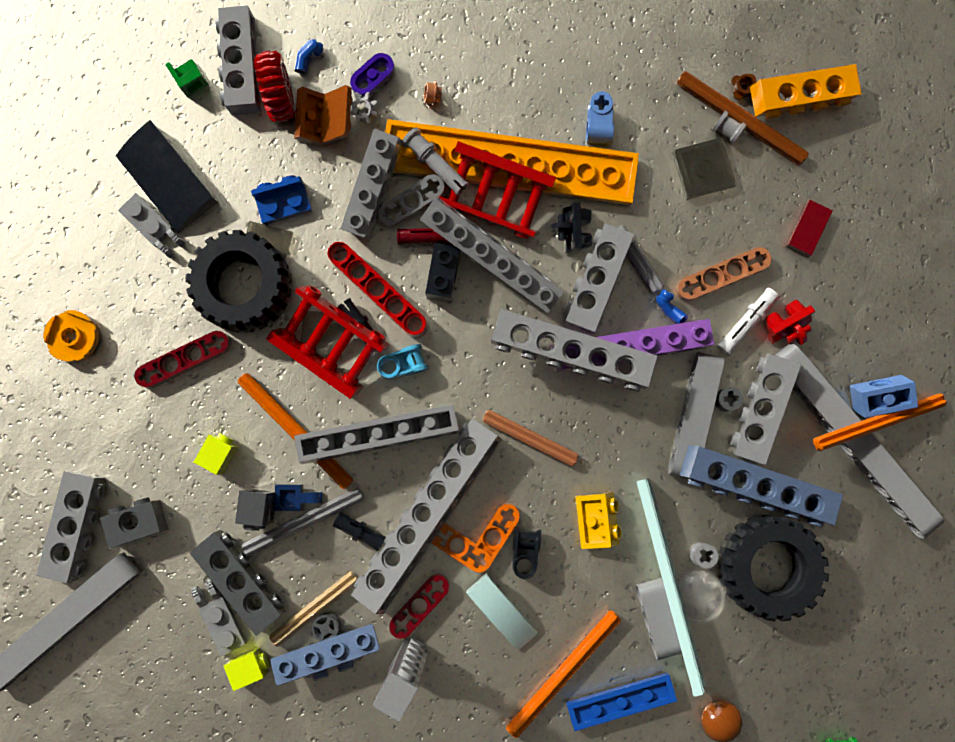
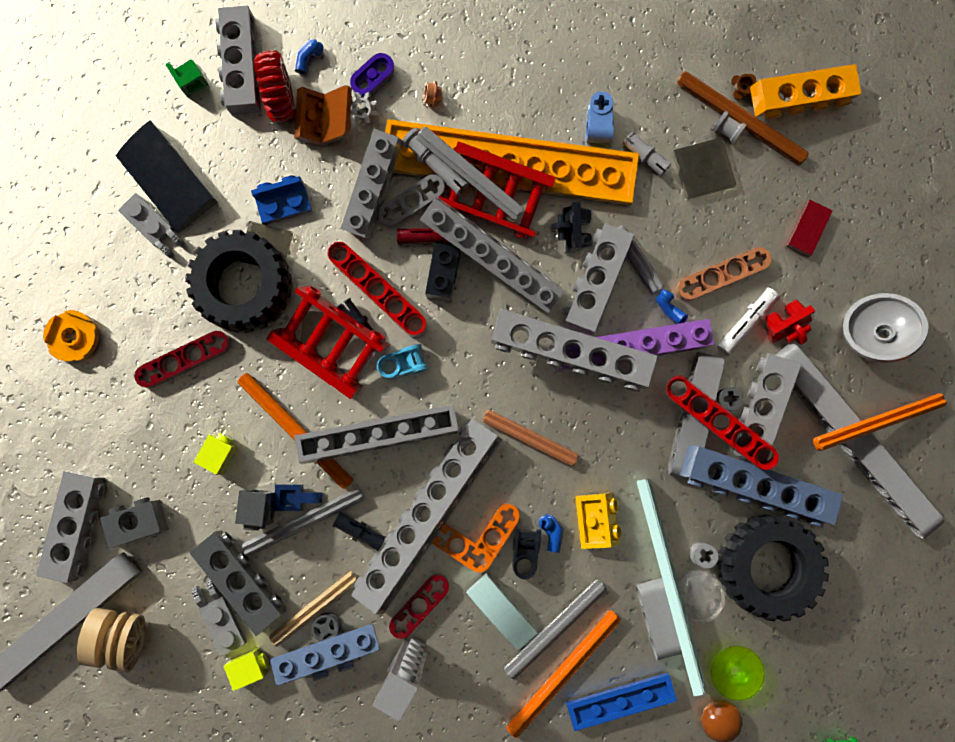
(111, 640): none -> tan wheel
(469, 173): none -> light grey axle
(554, 531): none -> blue arm
(555, 629): none -> light grey axle
(646, 153): none -> light grey pin
(727, 433): none -> red beam
(746, 682): none -> clear neon green dish
(883, 396): medium blue brick -> none
(889, 316): none -> light grey dish

